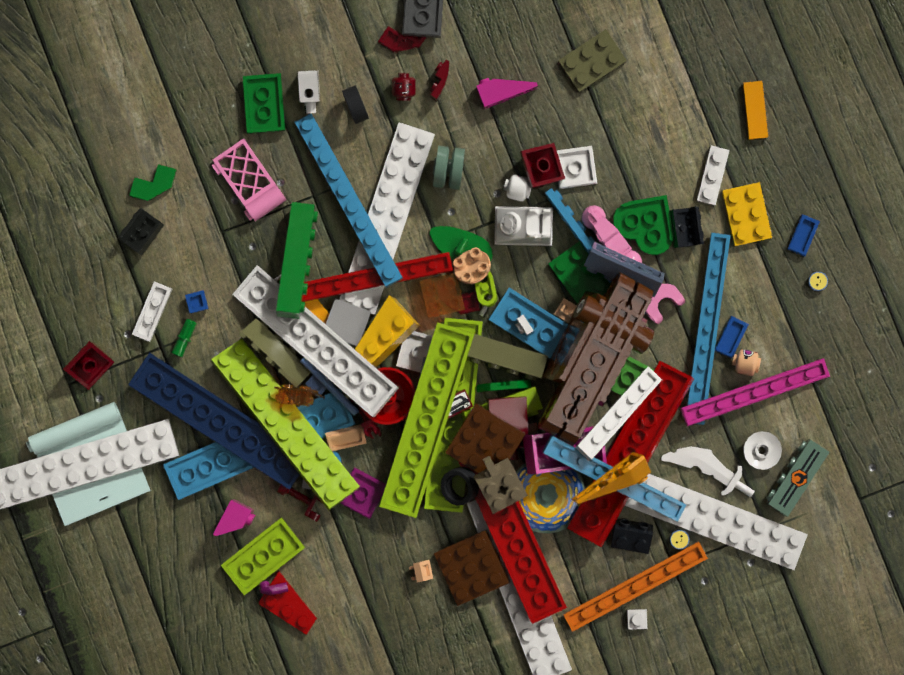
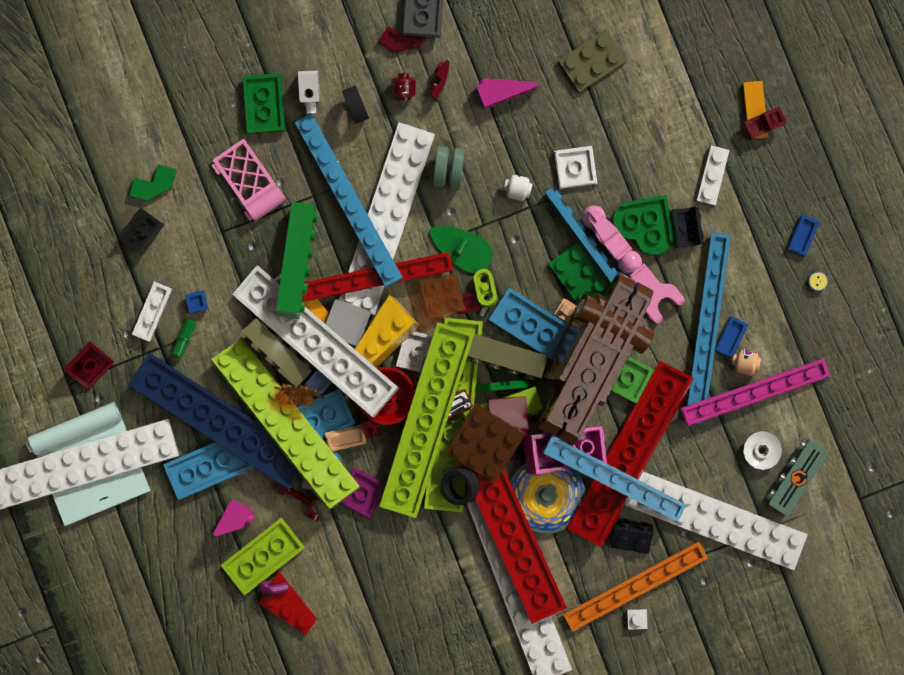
(328, 384): medium blue bar -> none
(422, 571): light nougat tile -> none
(472, 266): light nougat dish -> none
(472, 567): reddish brown plate -> none
(500, 484): dark tan hinge -> none
(523, 226): white piece -> none
(523, 325): white plate -> none
(542, 165): dark red slope -> none
(611, 262): sand blue slope -> none
(618, 413): white plate -> none
(626, 473): light orange wedge -> none
(679, 539): light yellow tile -> none
(709, 465): white sword -> none
(747, 214): yellow plate -> none
(764, 123): none -> dark red slope

